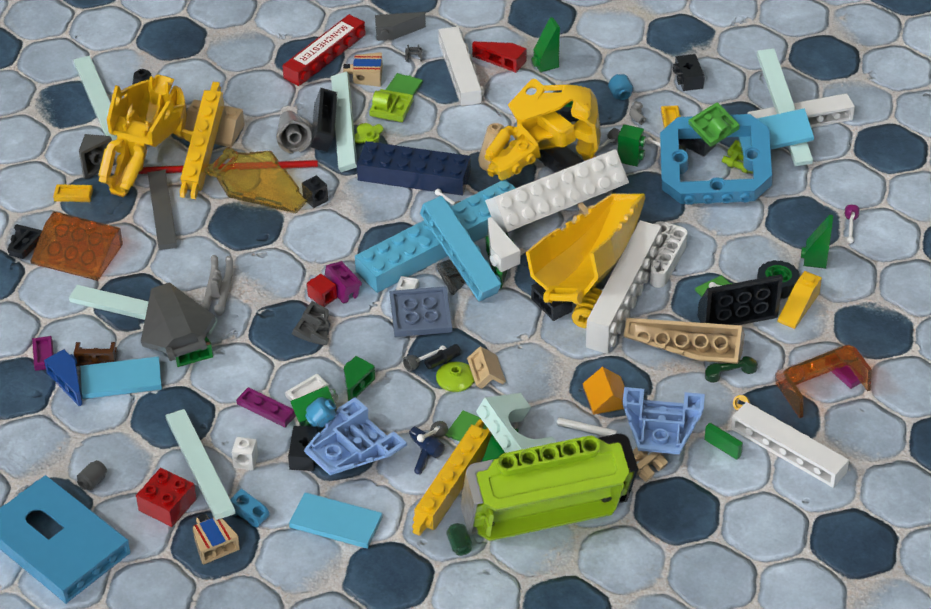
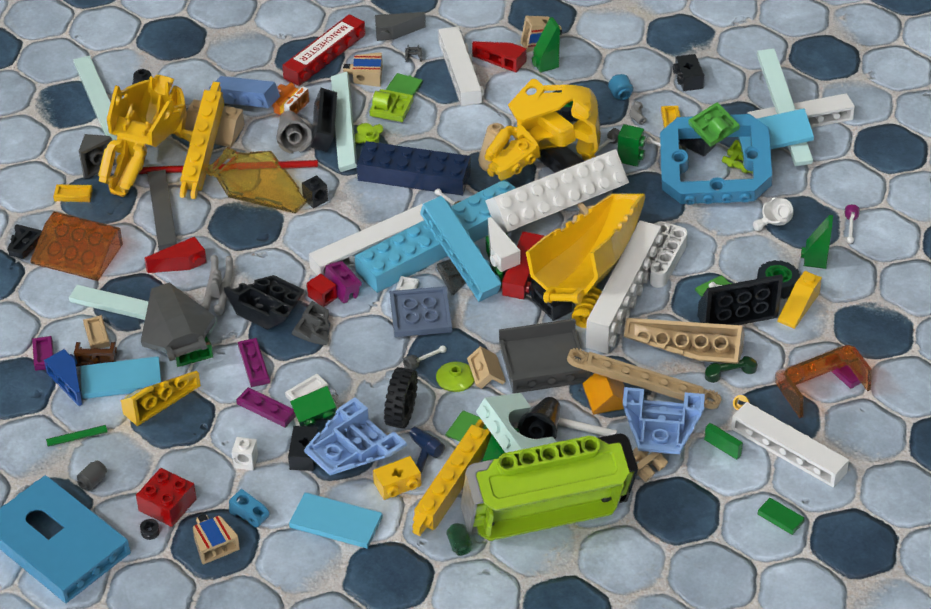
(76, 435): none -> green bar
(96, 332): none -> tan tile
(149, 523): none -> black bush
(153, 399): none -> yellow wedge
(178, 257): none -> red slope
(200, 464): light aqua tile -> none
(248, 91): none -> medium blue brick
(253, 362): none -> magenta tile
(265, 301): none -> black wedge
(290, 98): none -> orange hips
(320, 412): dark azure head -> none
(348, 247): none -> white brick
(358, 376): green slope -> none
(397, 477): none -> yellow brick
(400, 397): none -> black wheel
(435, 431): dark grey hinge -> none
(443, 356): black axle -> none
(518, 278): none -> red brick
(532, 31): none -> tan torso
(538, 355): none -> dark grey panel
(541, 420): none -> black cone
(639, 376): none -> tan plate
(775, 212): none -> white hair
(781, 516): none -> green tile

